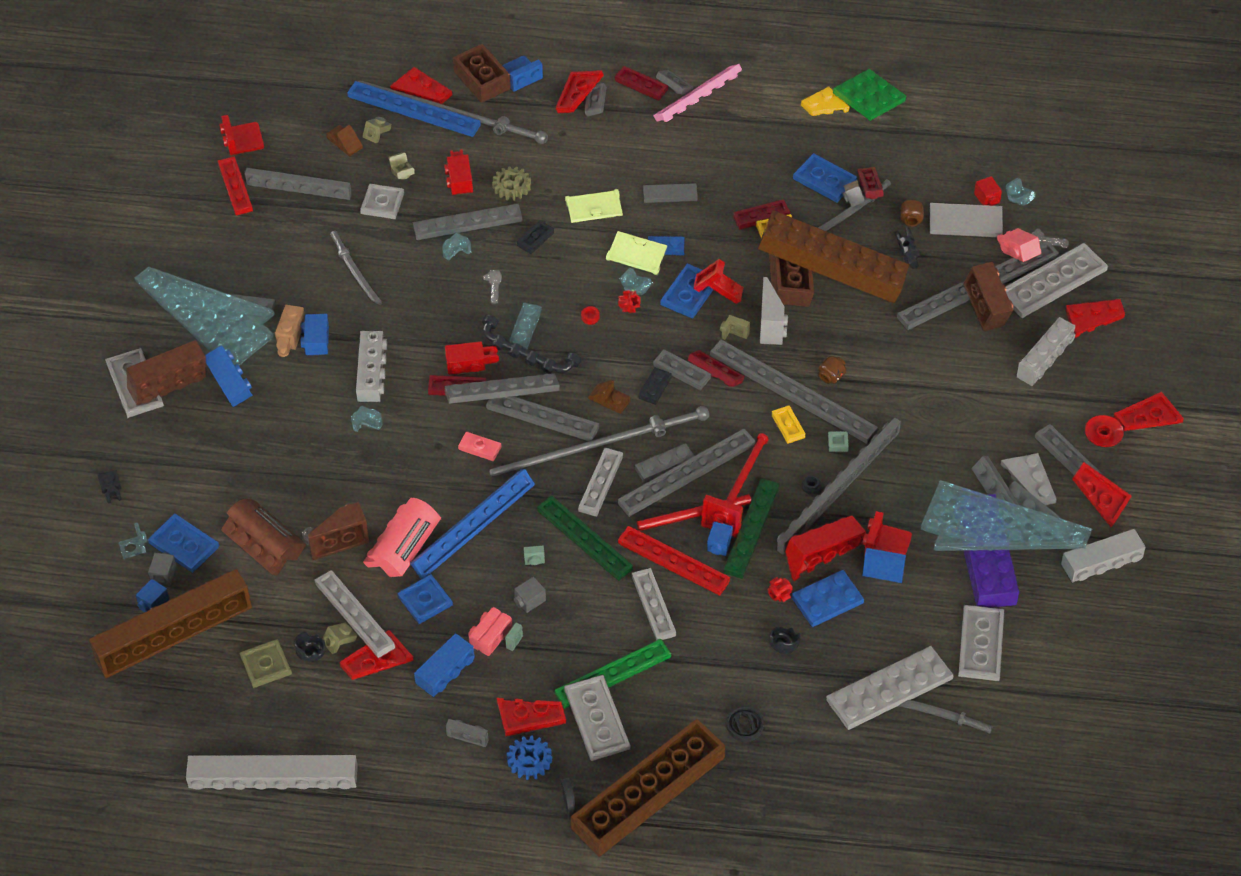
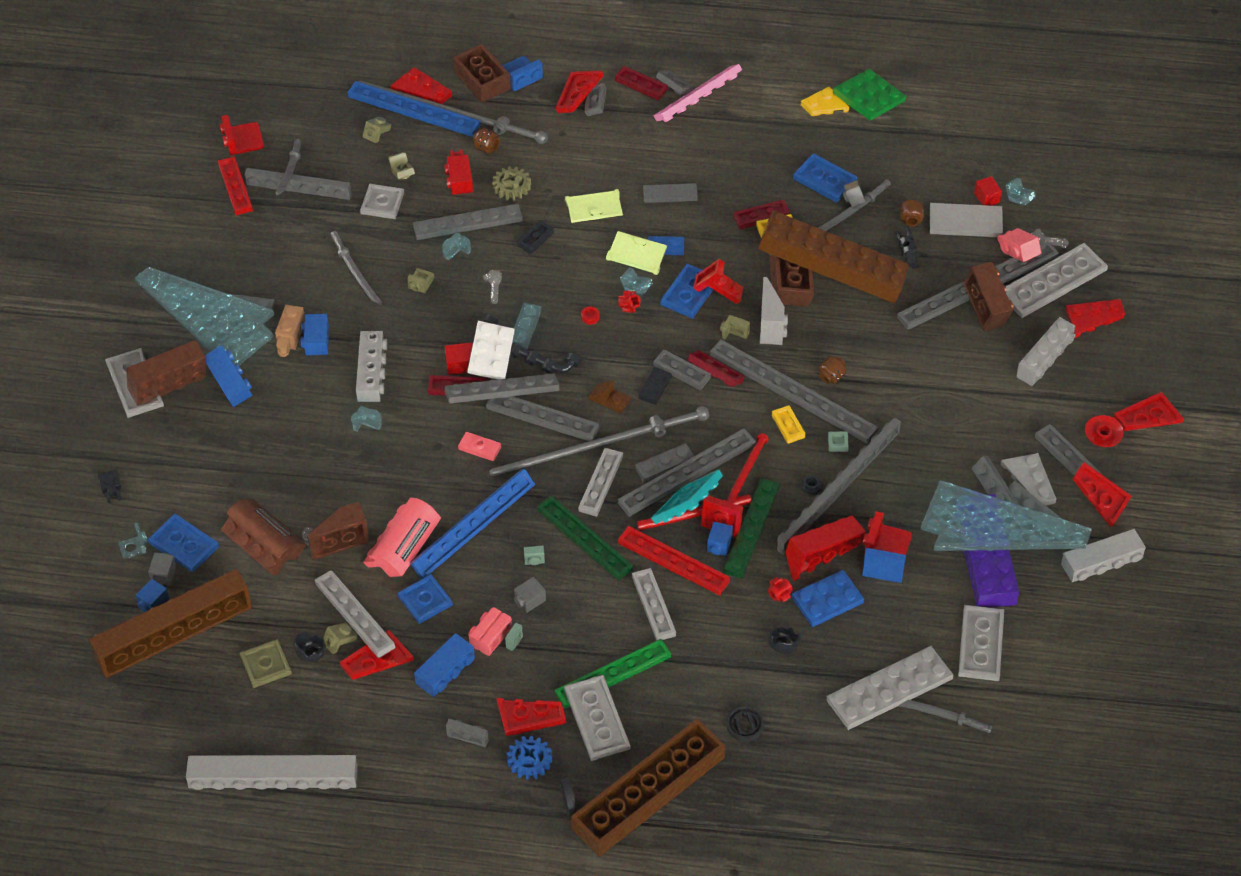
(294, 156): none -> flat silver sword
(345, 139): reddish brown slope -> none
(420, 280): none -> olive bracket
(486, 140): none -> reddish brown head
(491, 350): none -> white plate
(687, 497): none -> teal plate
(870, 182): dark red plate -> none

